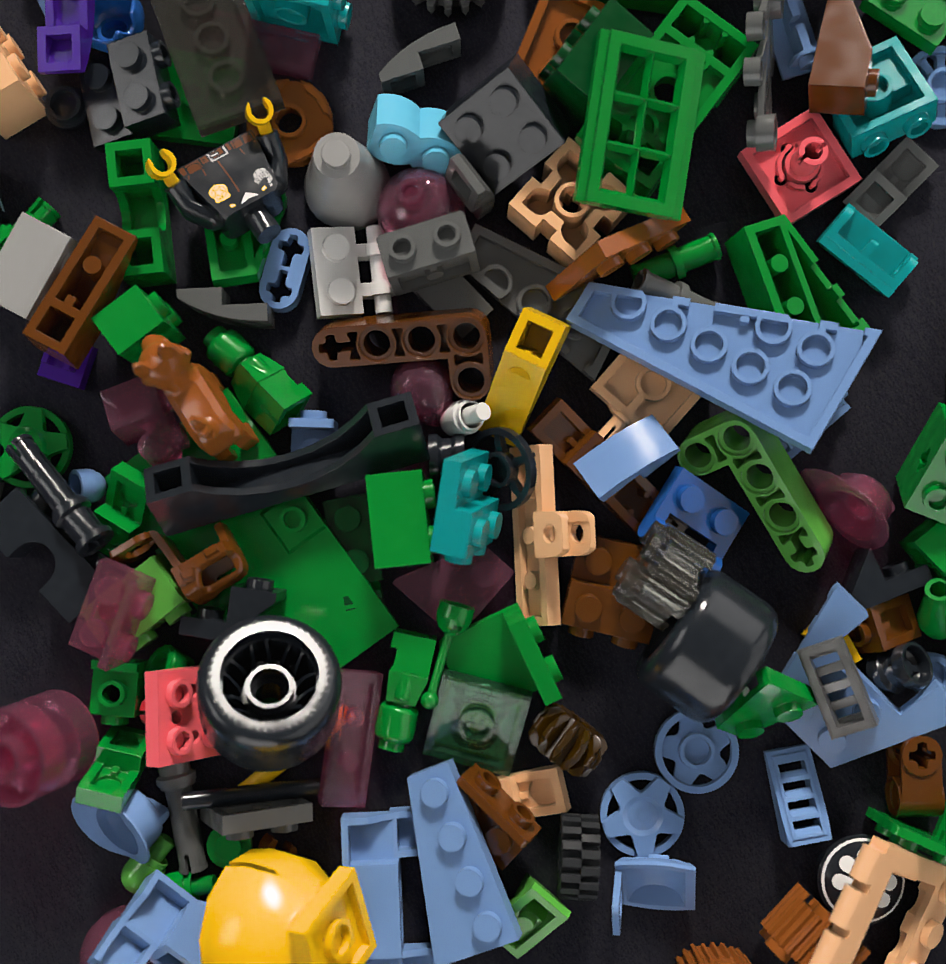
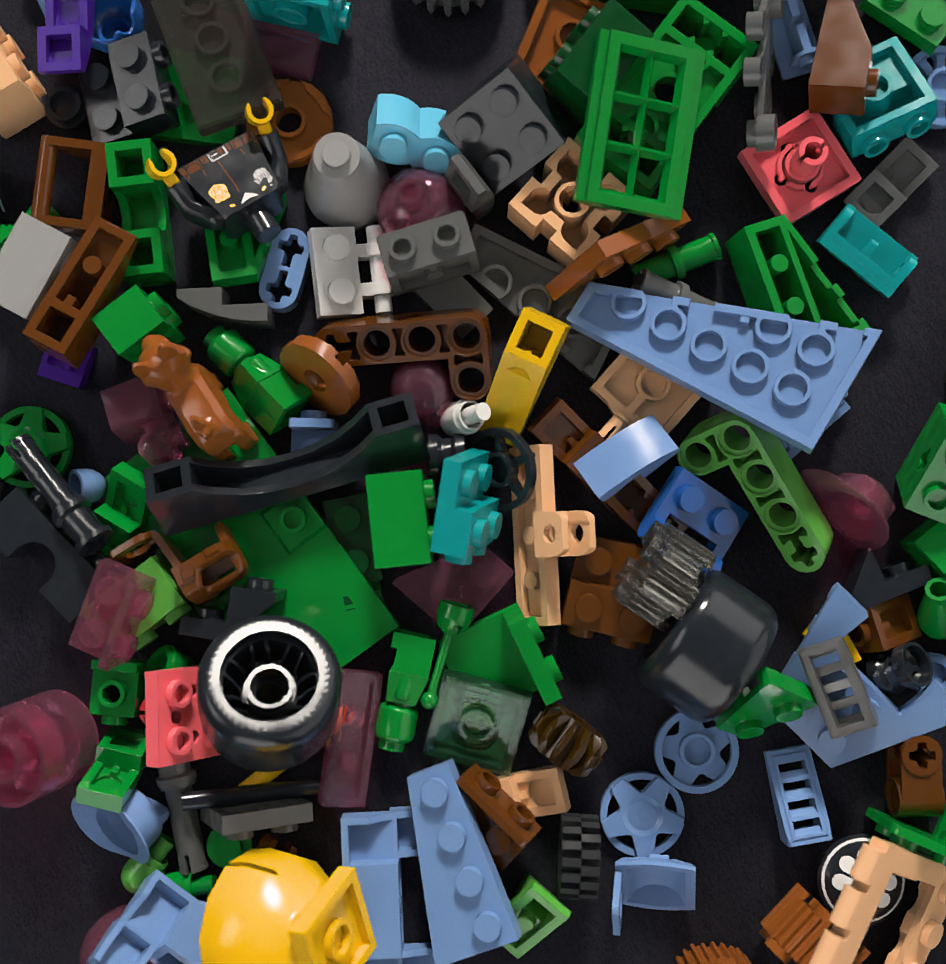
(98, 197): none -> reddish brown tile
(314, 364): none -> dark orange tile
(407, 67): dark grey slope -> none

